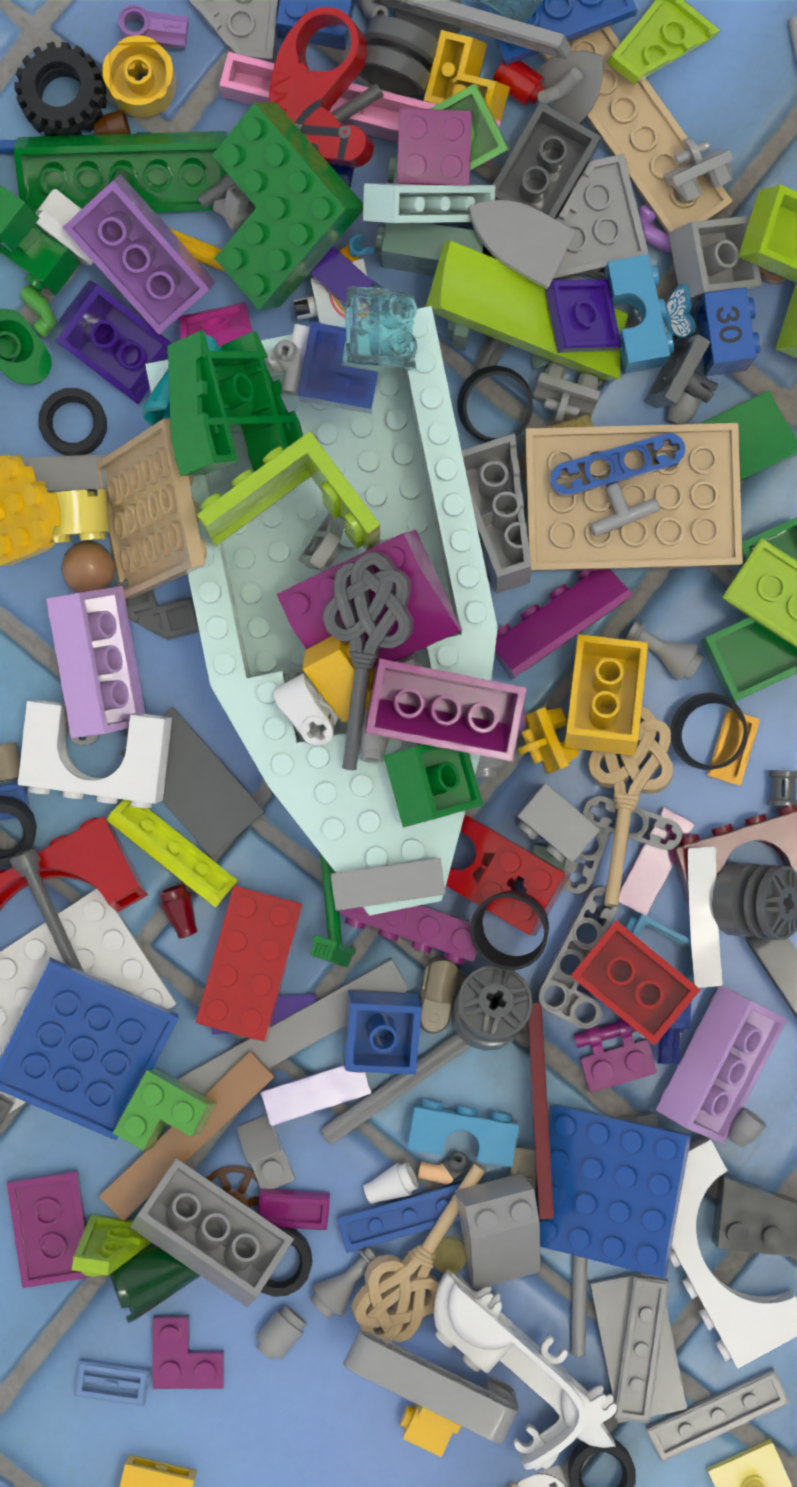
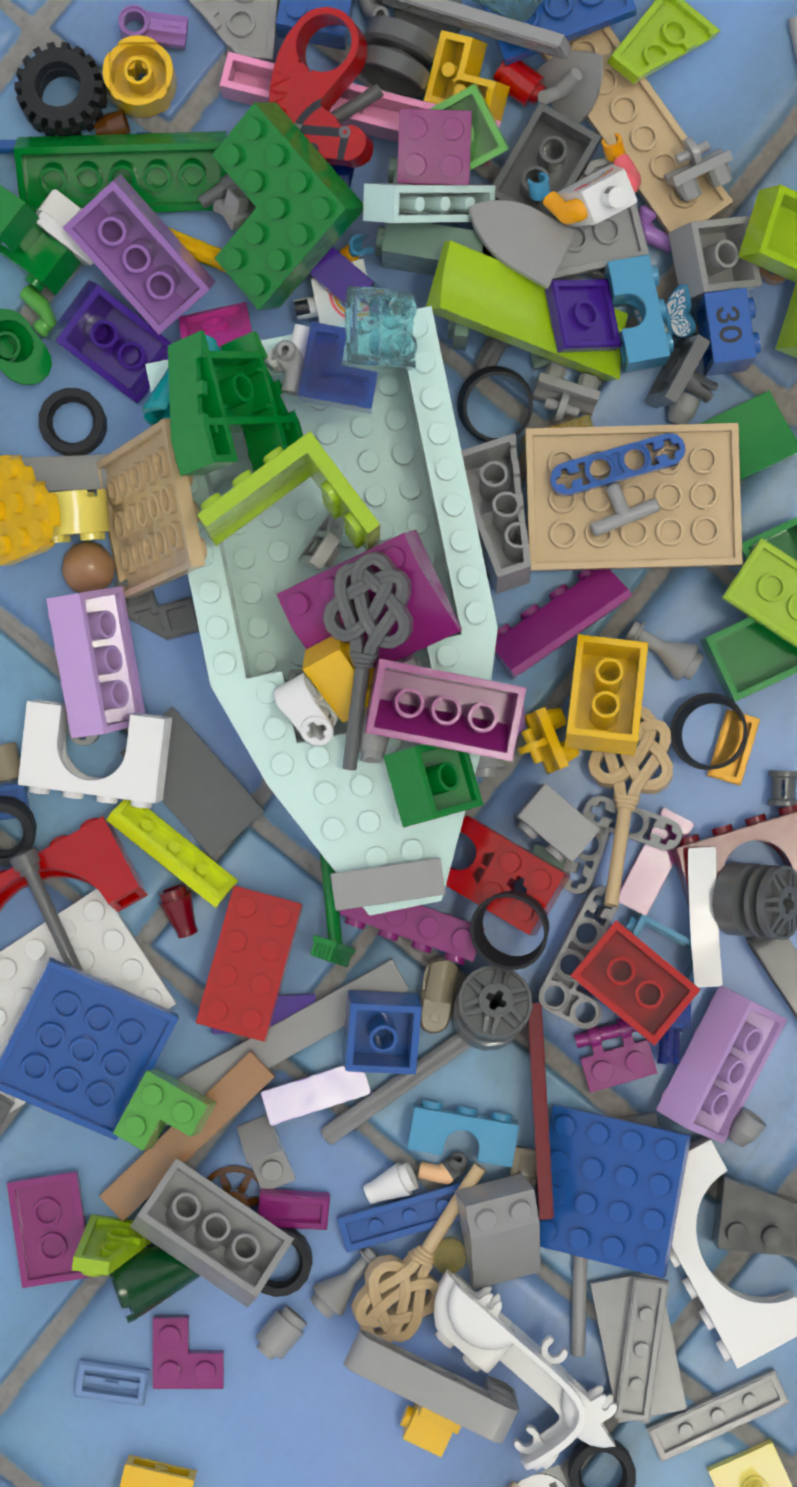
(596, 195): none -> torso

